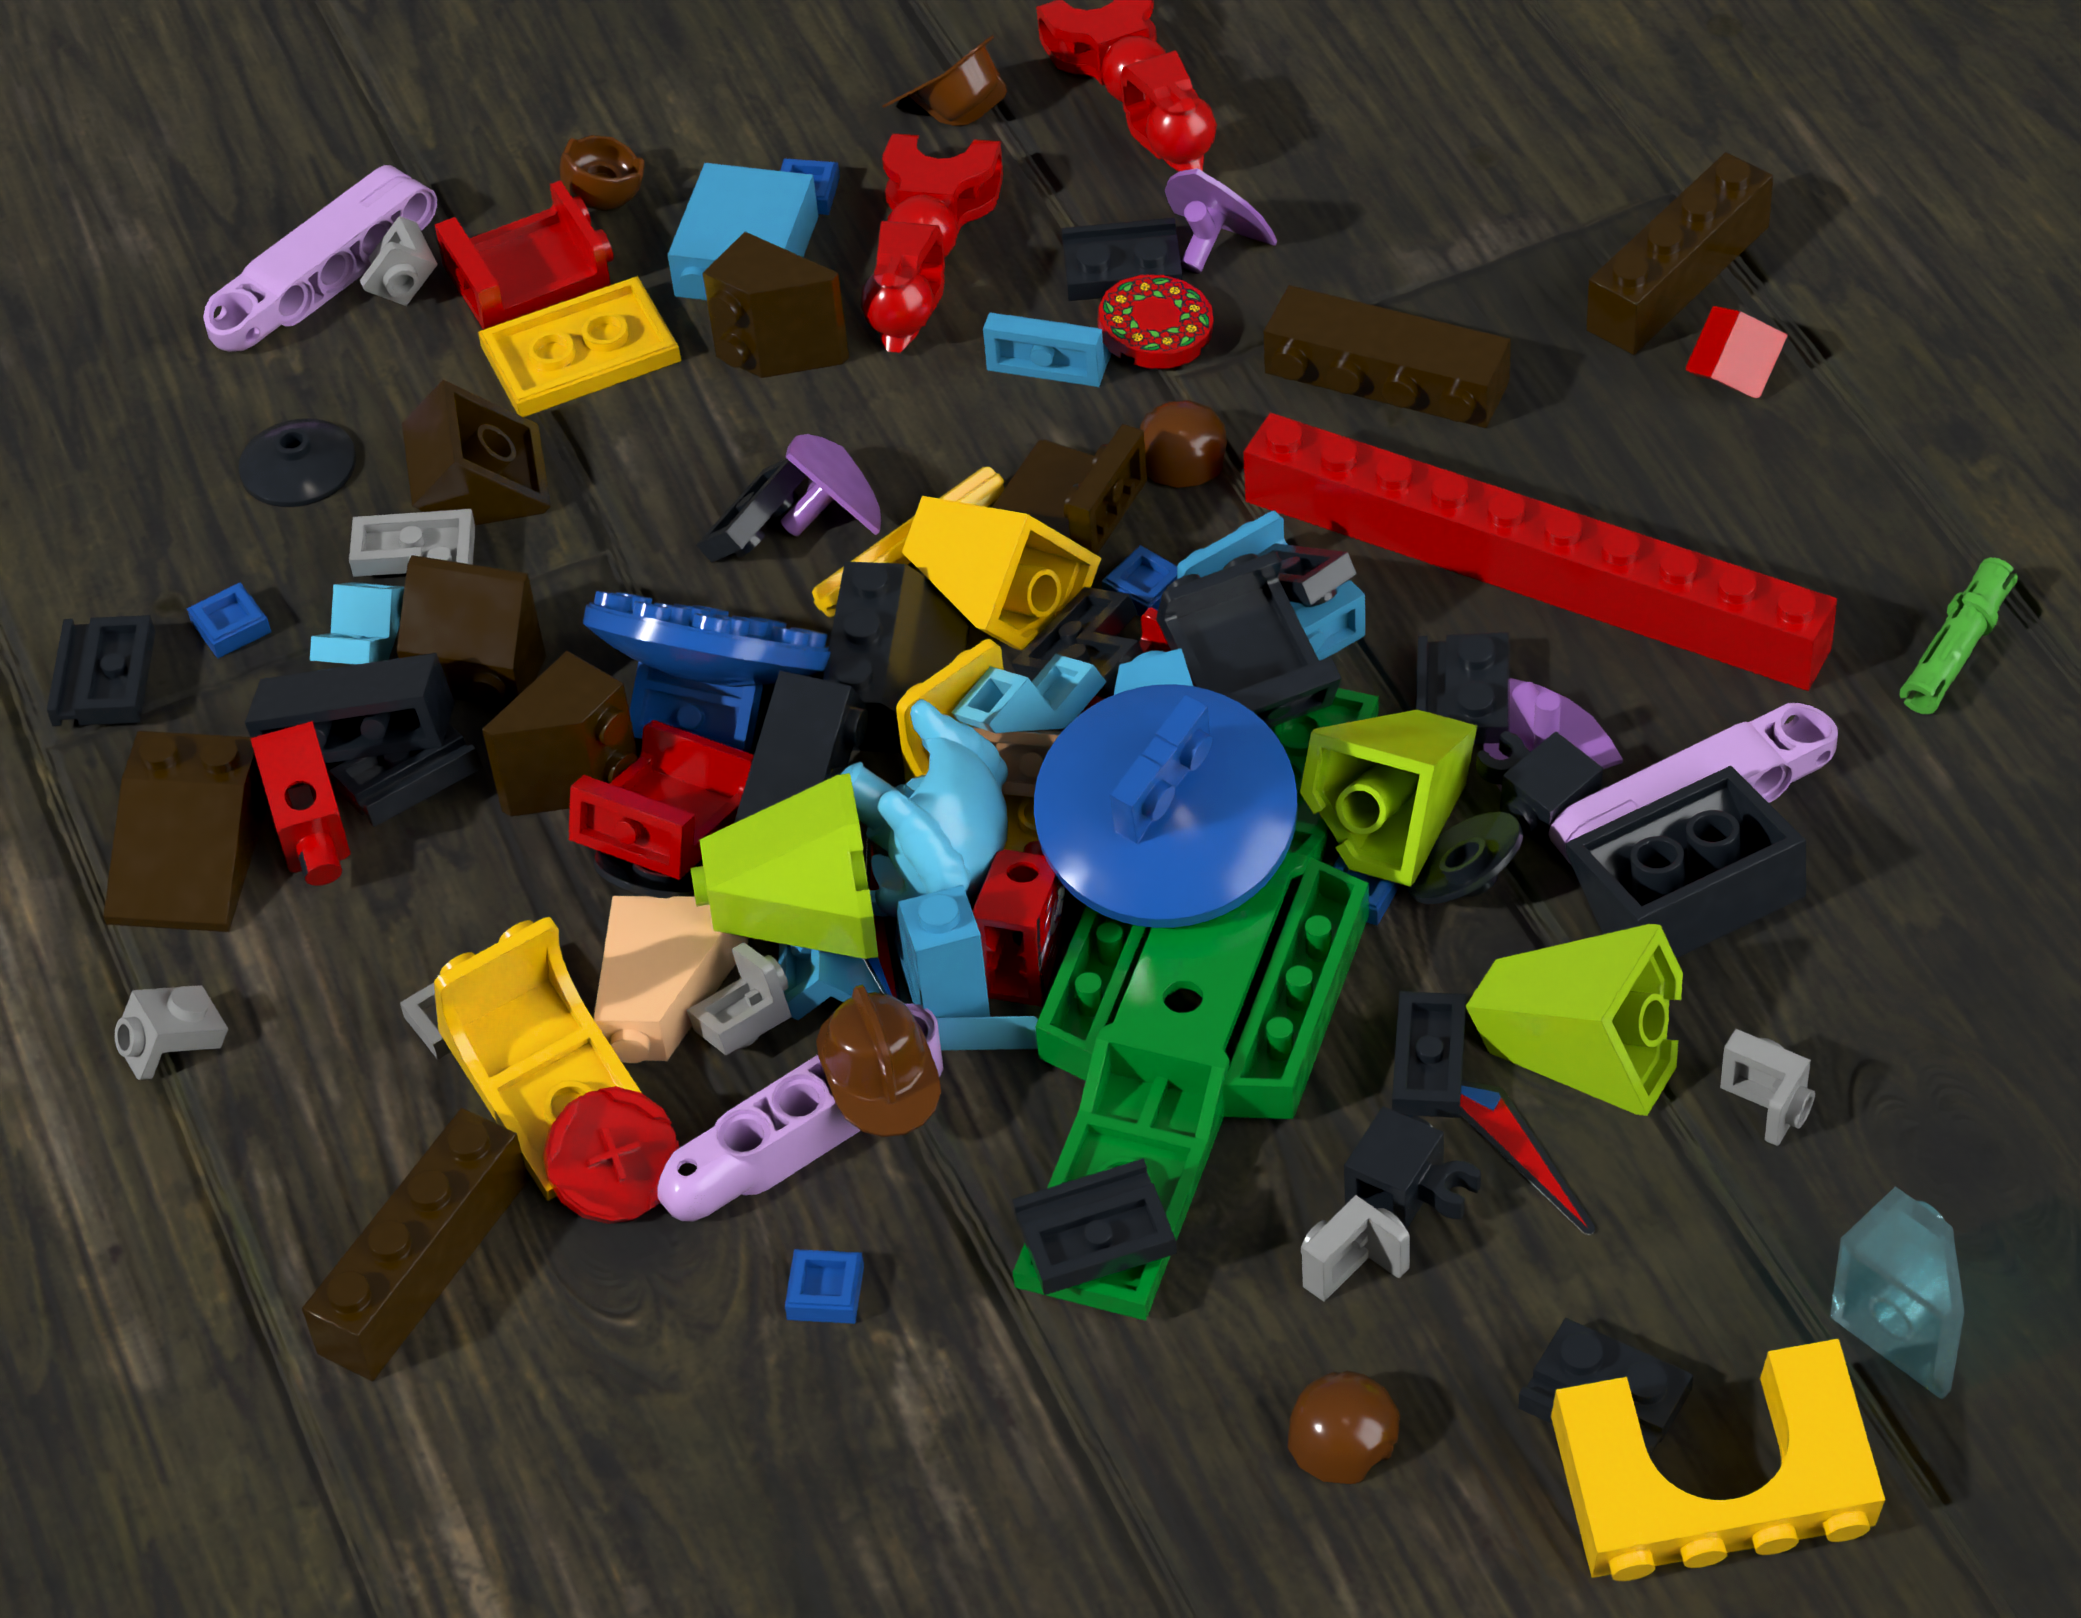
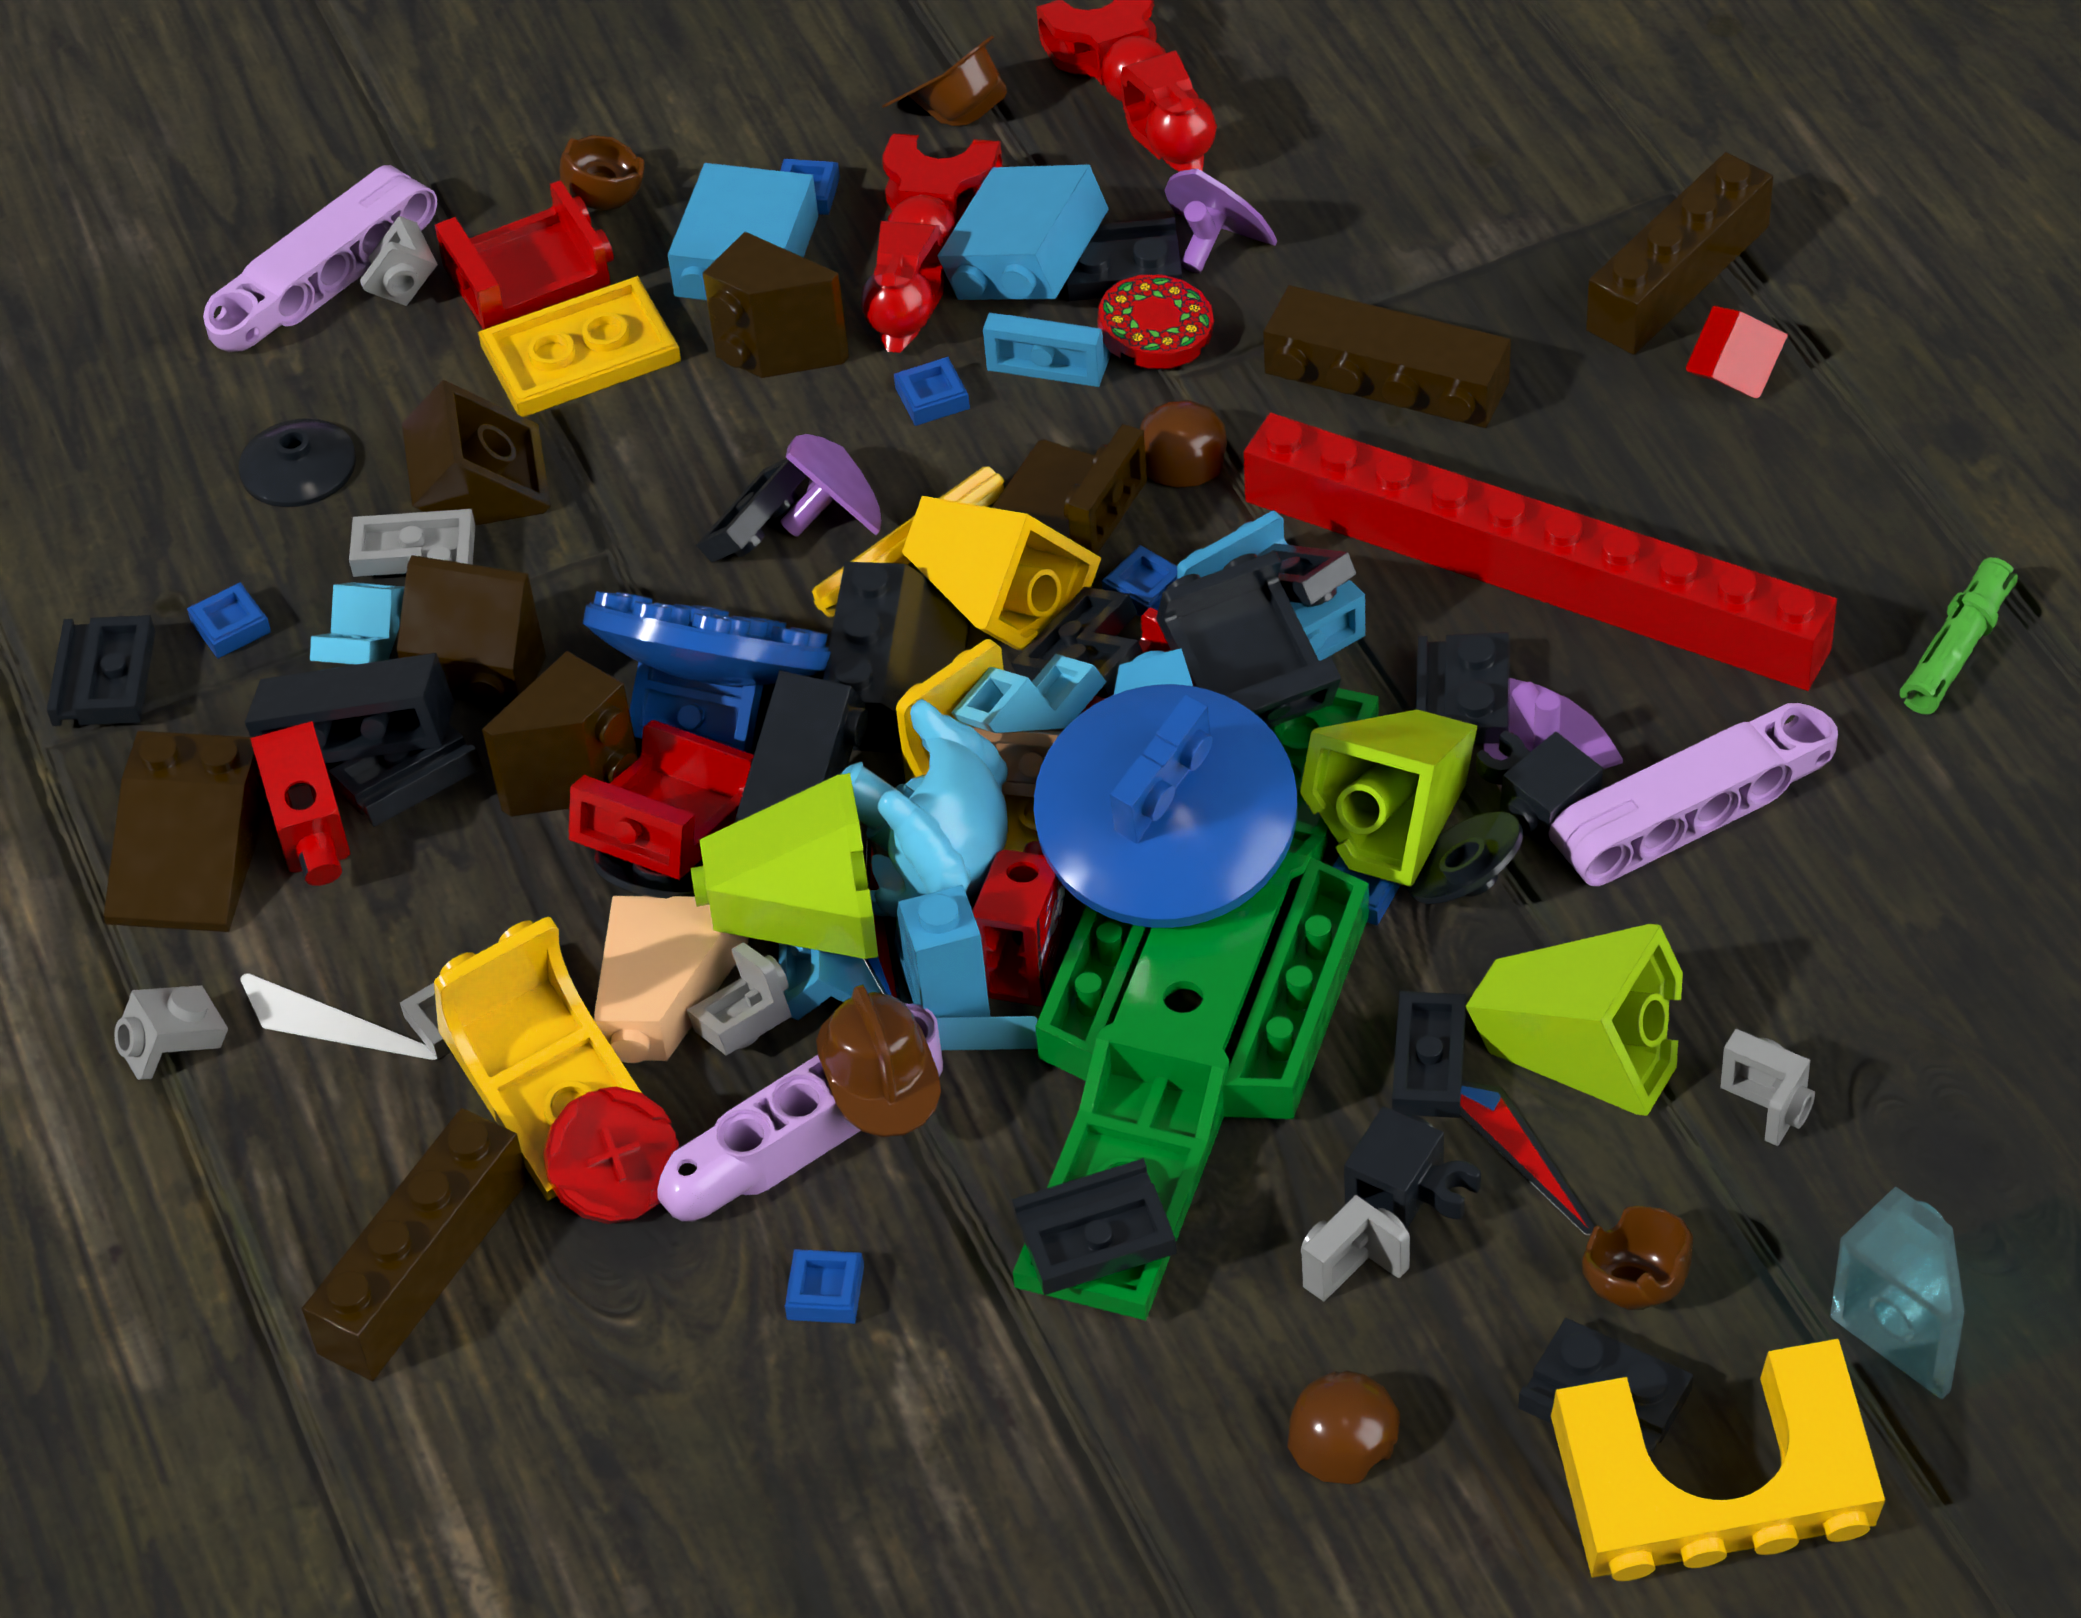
(299, 1015): none -> white sticker
(931, 391): none -> blue tile
(1023, 232): none -> dark azure brick
(1640, 1258): none -> reddish brown hair
(1692, 863): black slope -> none

